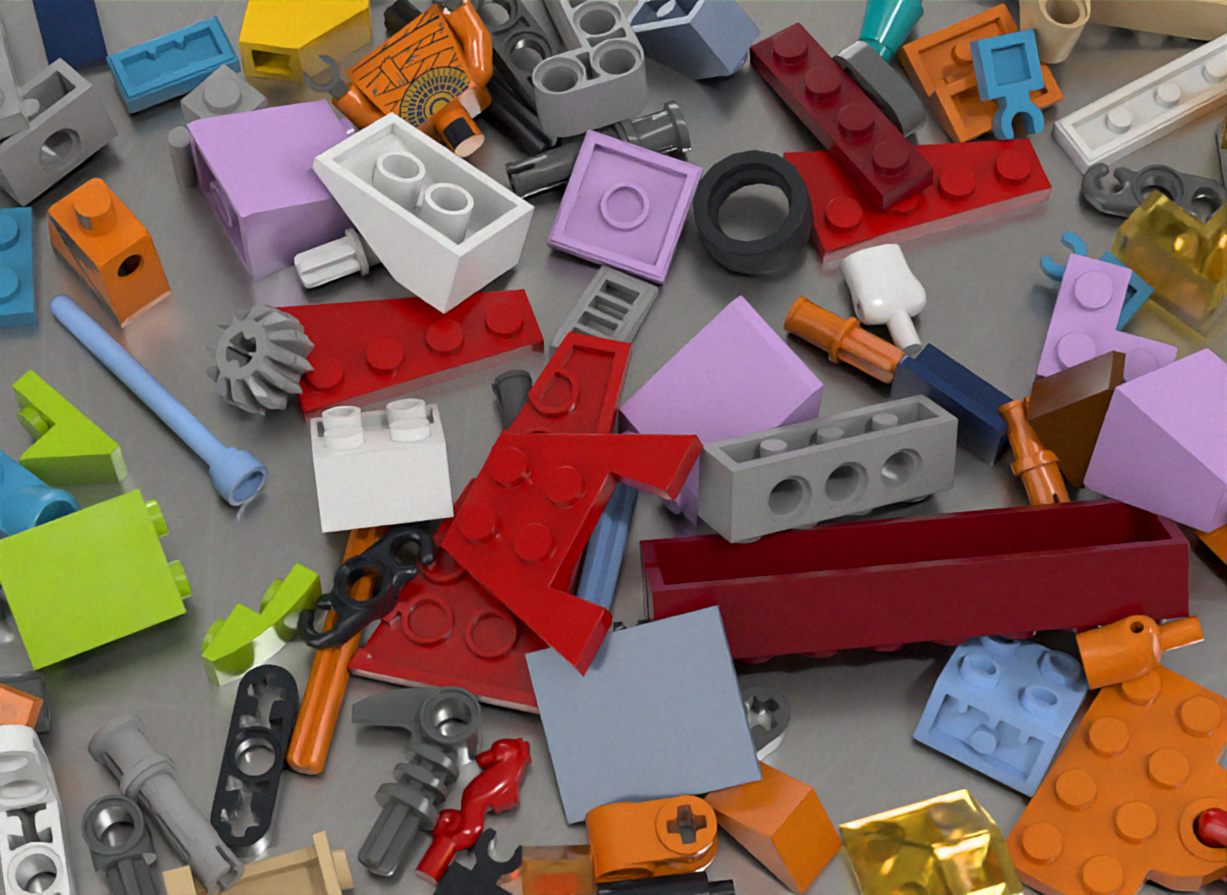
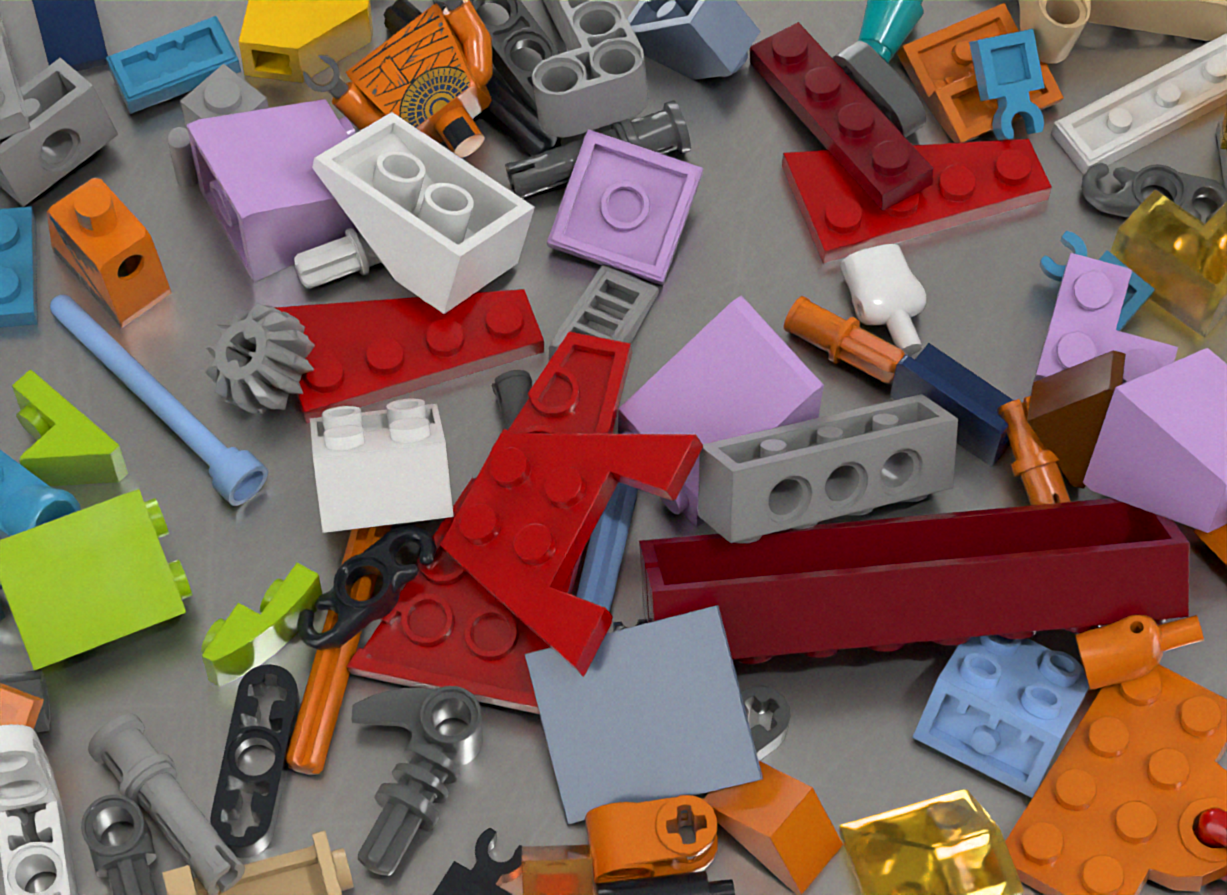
(492, 789): red animal -> none
(744, 170): black tyre -> none

